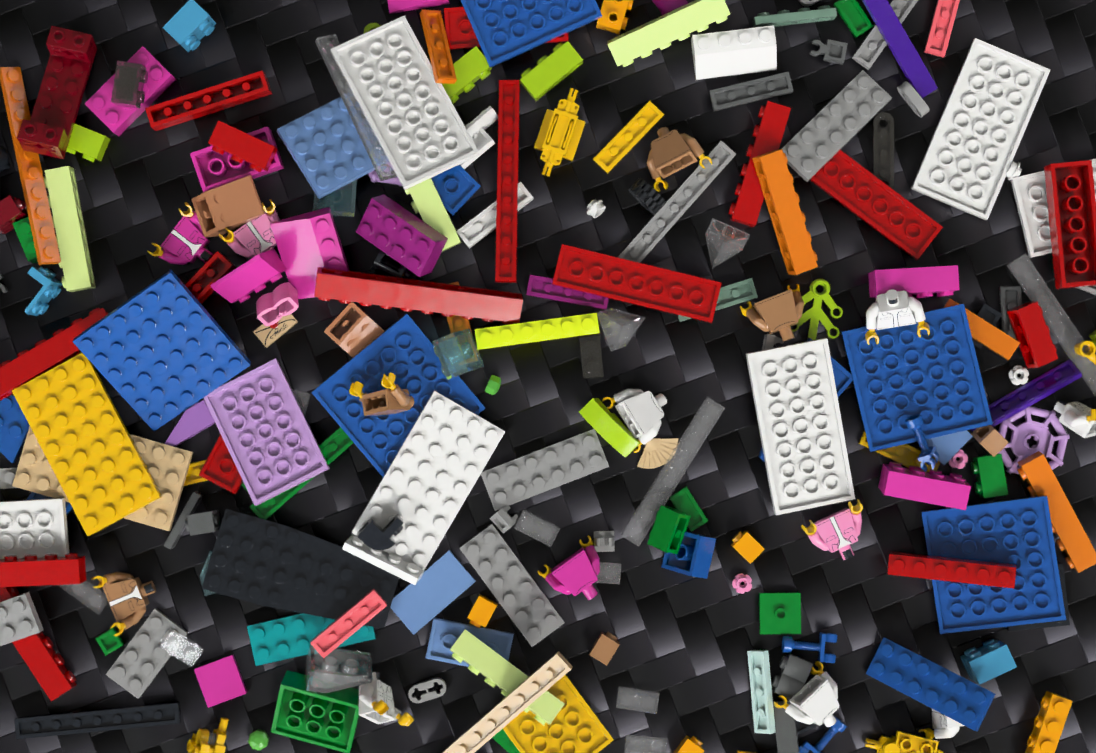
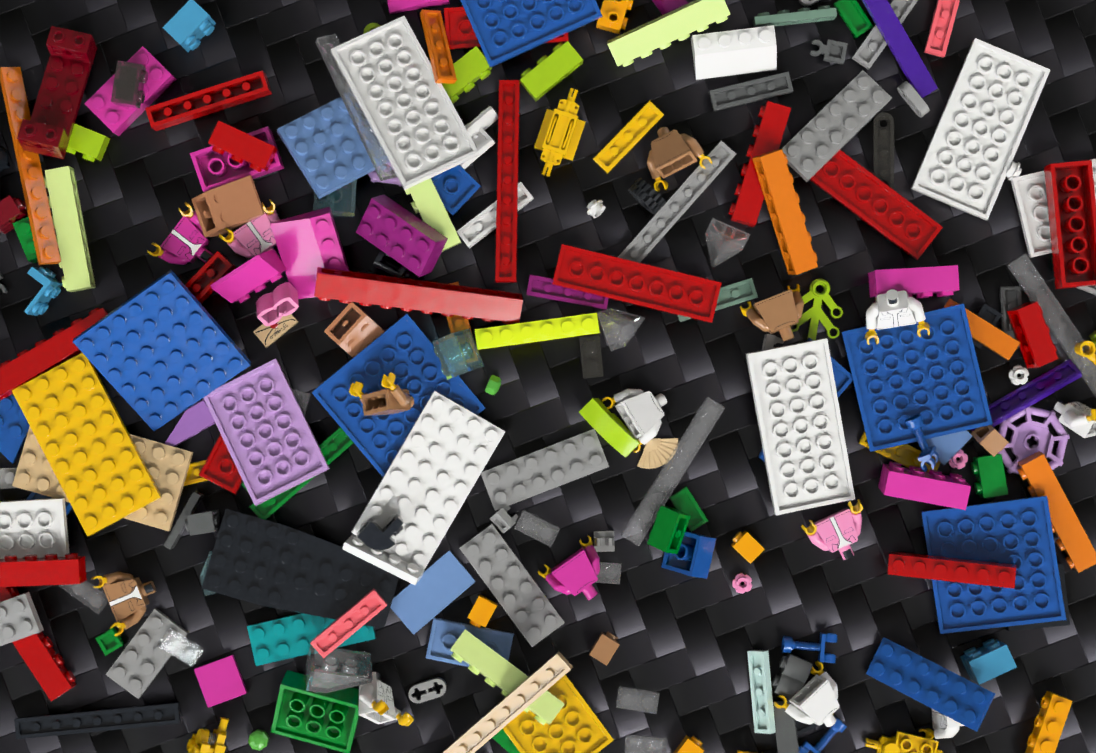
(780, 613): green plate -> none

